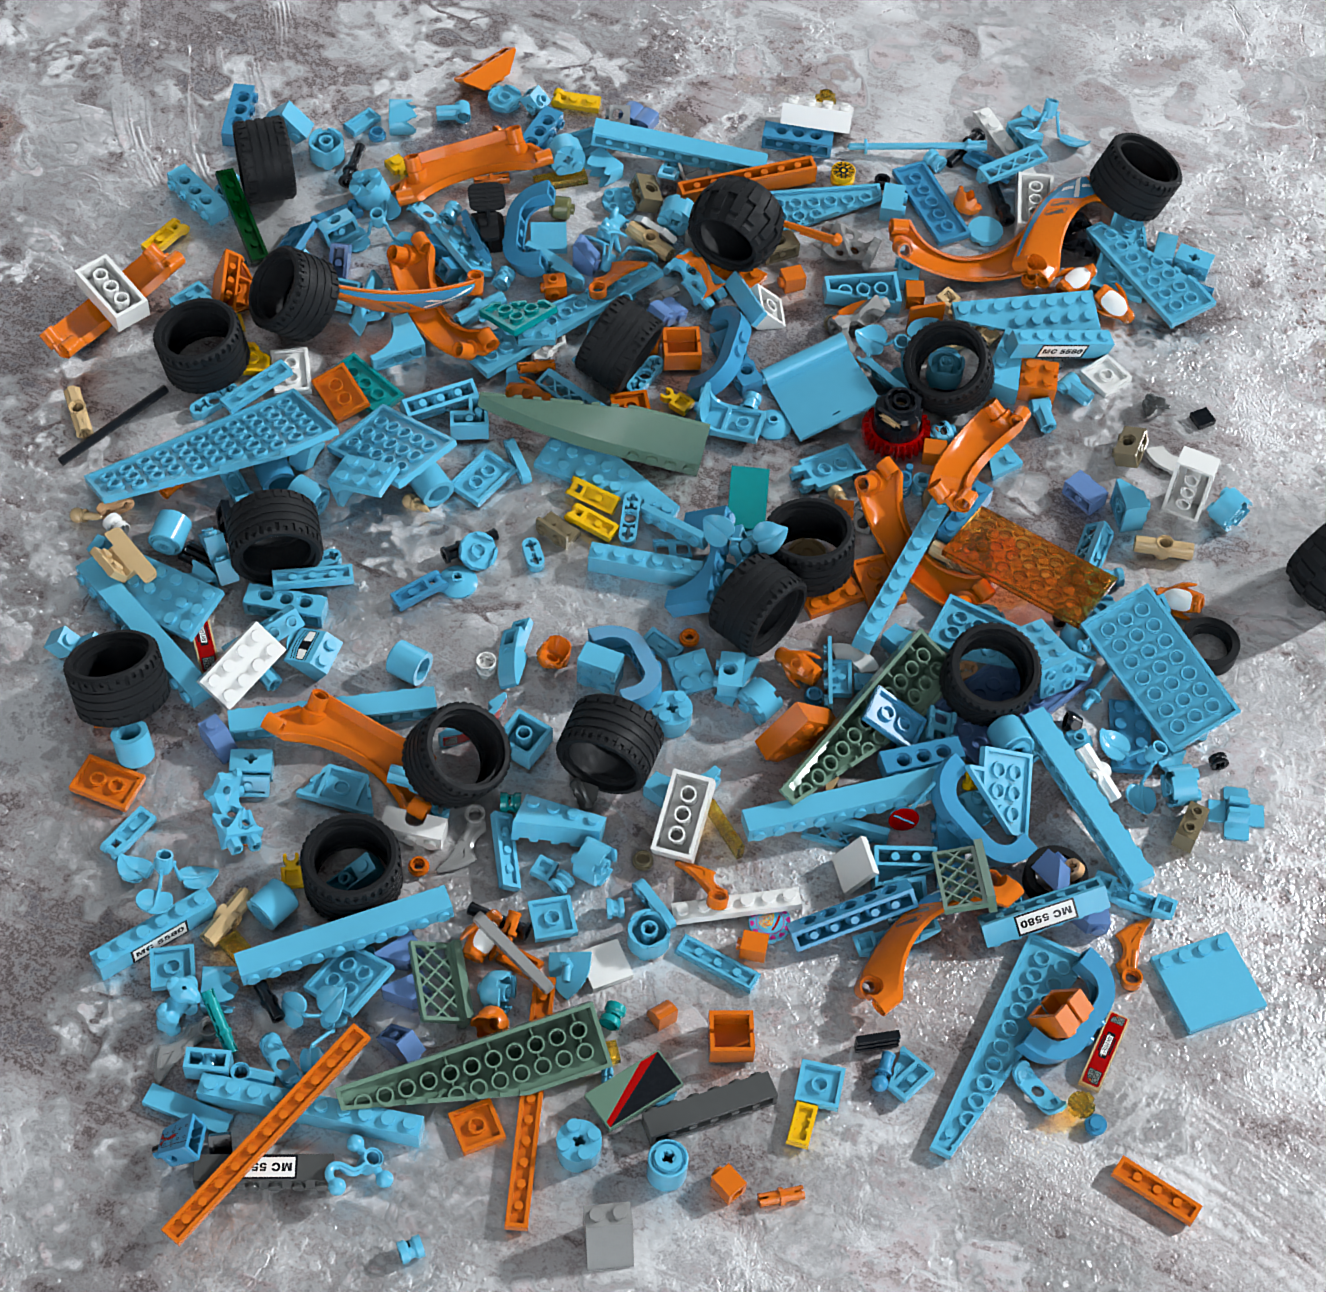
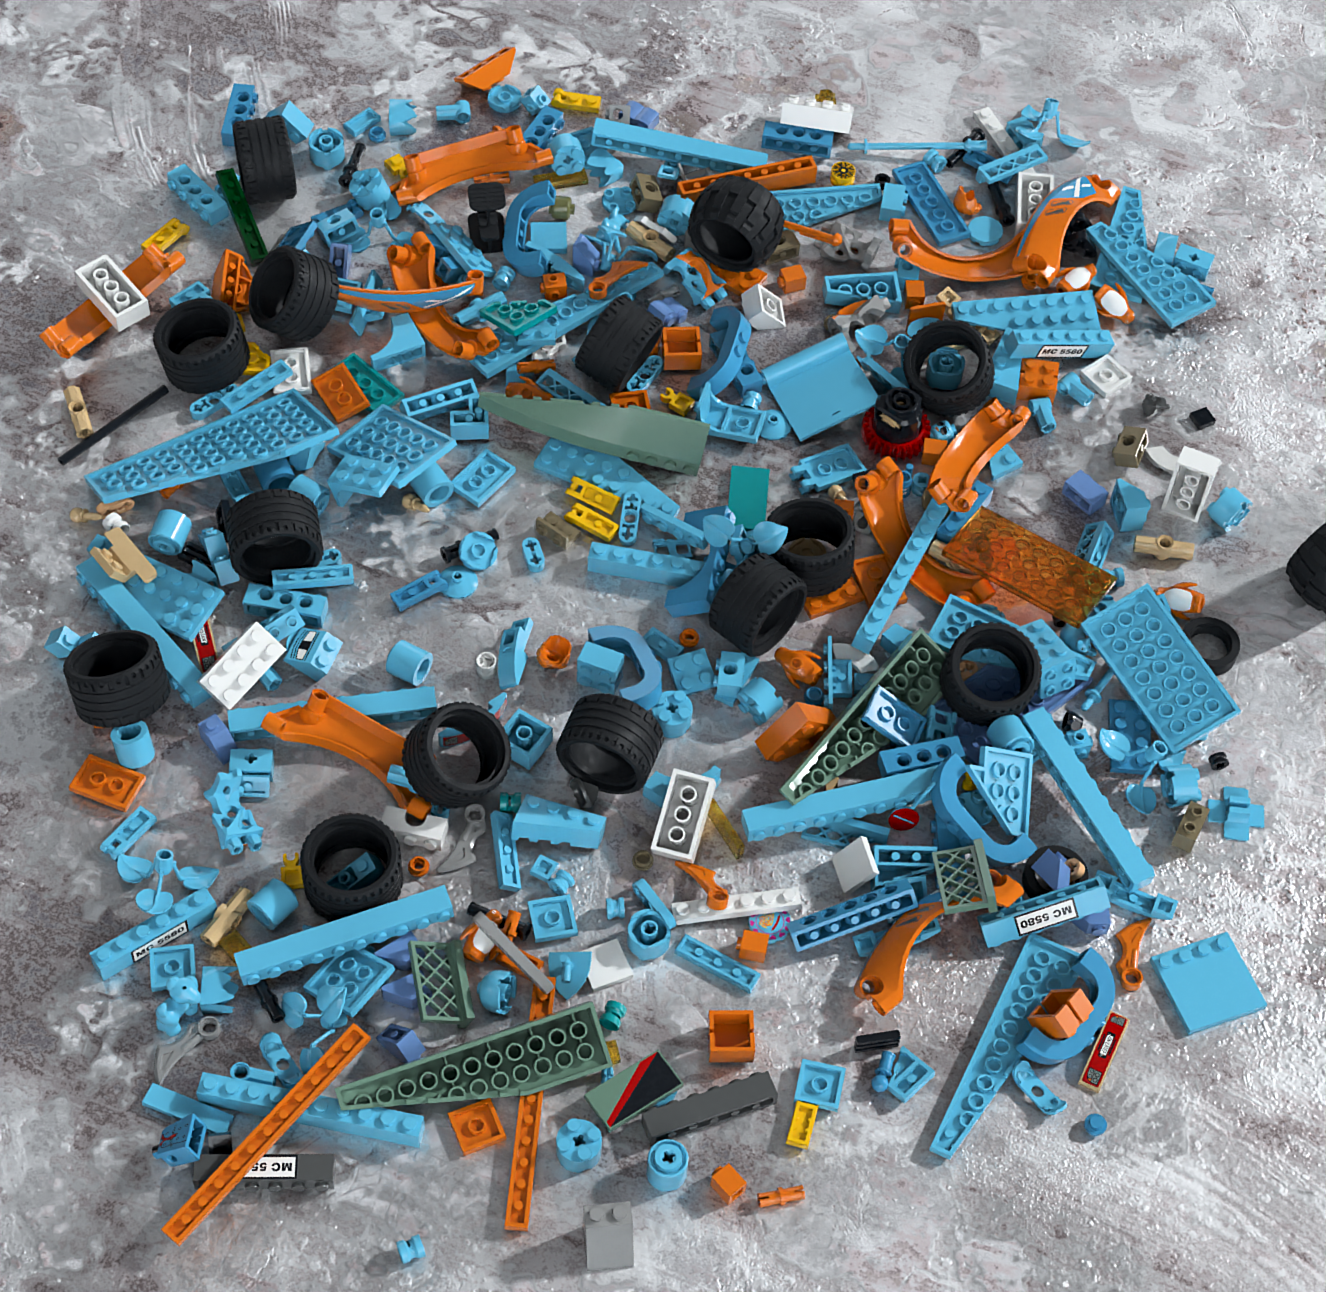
(207, 1060): medium azure brick -> none
(218, 1020): teal pin -> none
(340, 789): medium azure wing -> none
(356, 1145): medium azure piece -> none
(451, 212): medium azure wheel -> none
(473, 233): dark azure plate -> none
(489, 1020): orange hair -> none
(517, 460): medium azure beam -> none
(593, 861): medium azure brick -> none
(663, 1015): orange brick -> none
(745, 299): medium azure tile -> none
(1081, 1104): clear yellow gear -> none
(1099, 771): white piece -> none
(1135, 177): black tyre -> none
(1156, 1191): orange plate -> none

